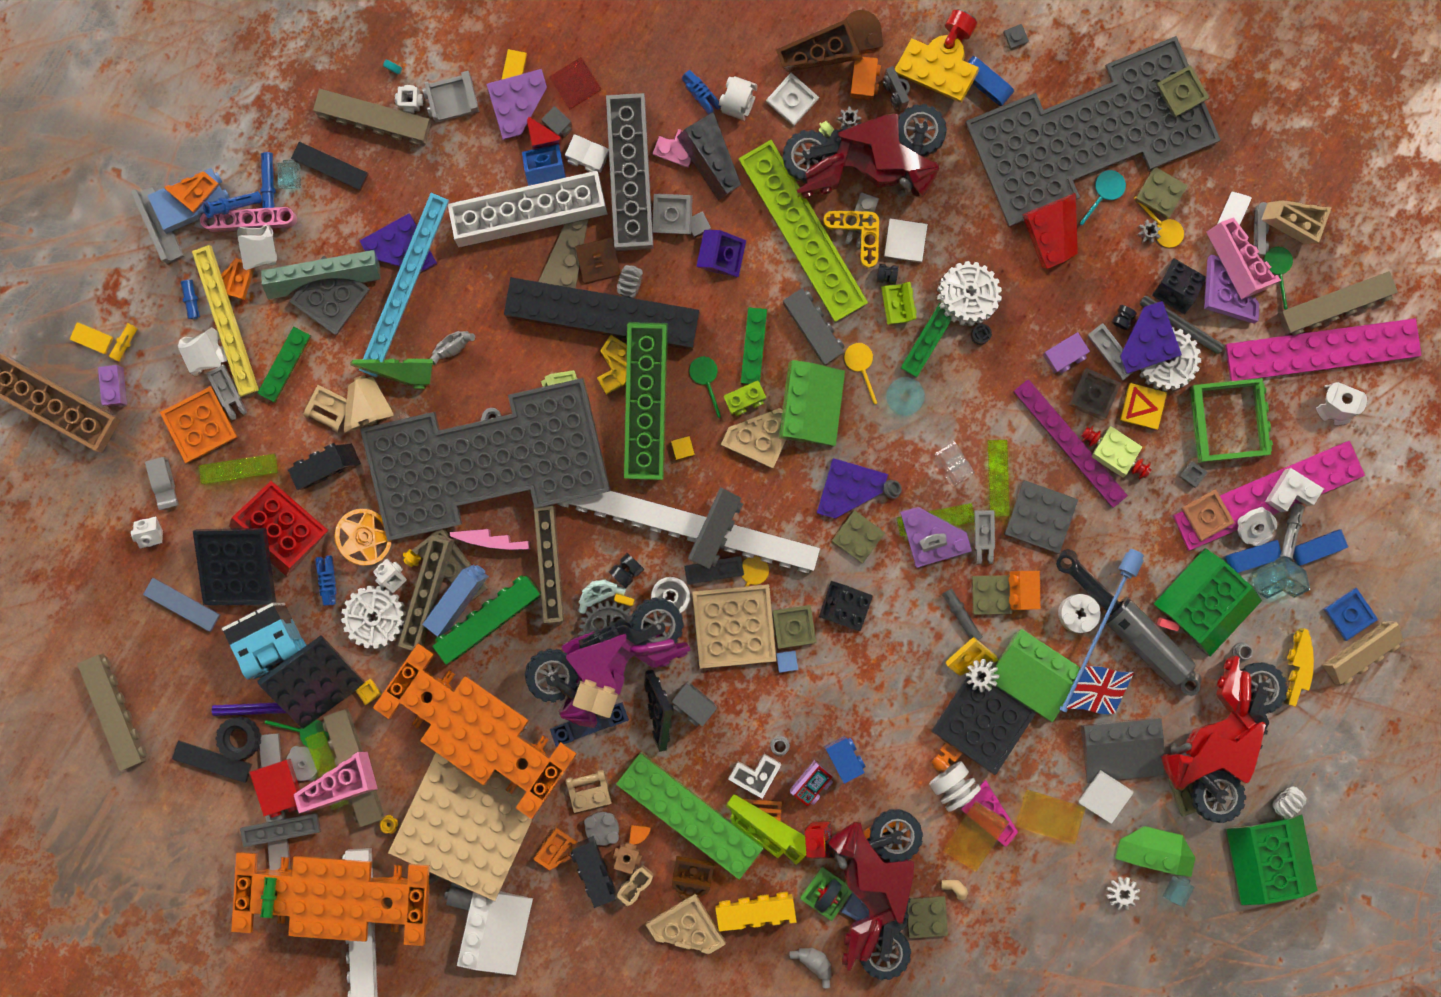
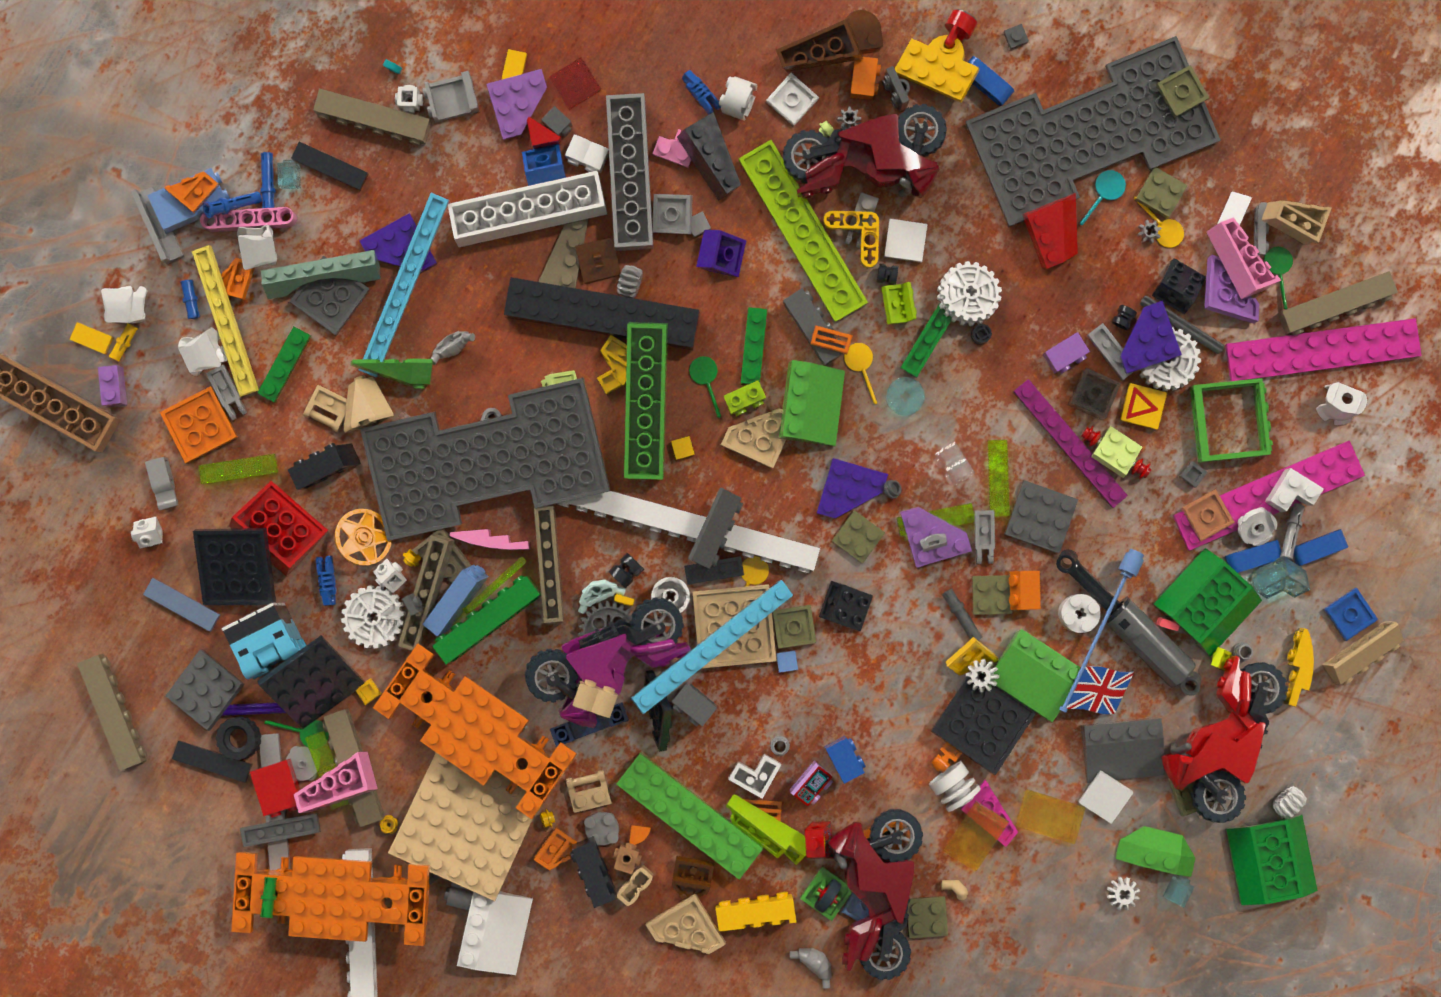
(124, 304): none -> white piece
(205, 690): none -> dark grey plate
(413, 604): none -> dark grey plate
(494, 585): none -> clear neon green tile
(547, 818): none -> yellow plate
(711, 647): none -> medium azure plate
(830, 347): none -> orange tile
(1219, 658): none -> neon yellow plate

